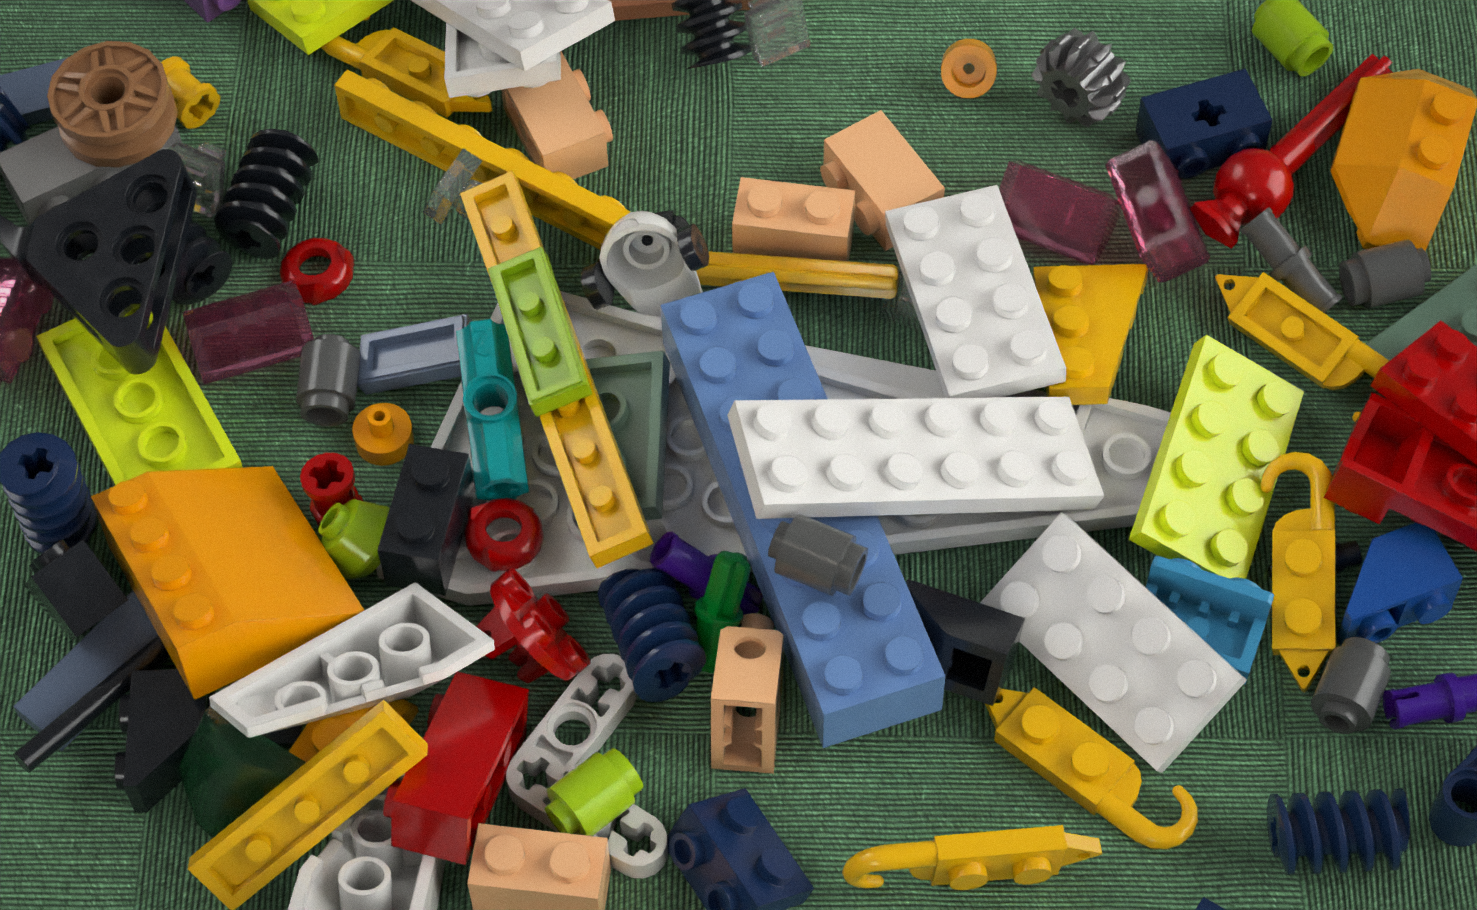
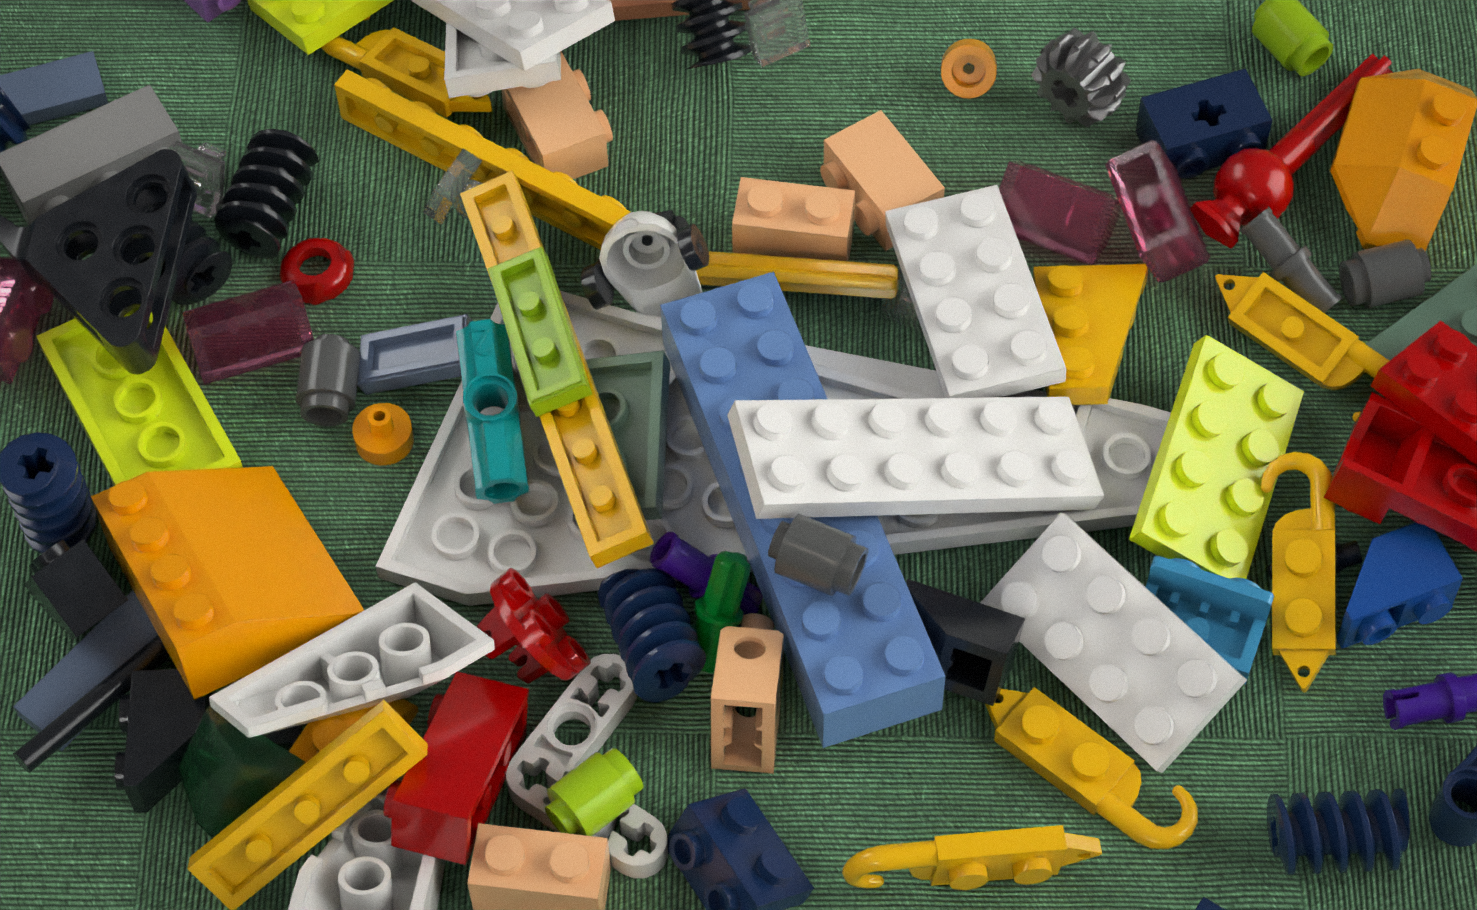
(112, 104): medium nougat wheel -> none
(187, 93): yellow bush -> none
(328, 480): red bush -> none
(353, 536): lime cone -> none
(427, 519): black brick -> none
(508, 554): red piece -> none
(1352, 685): dark grey brick -> none

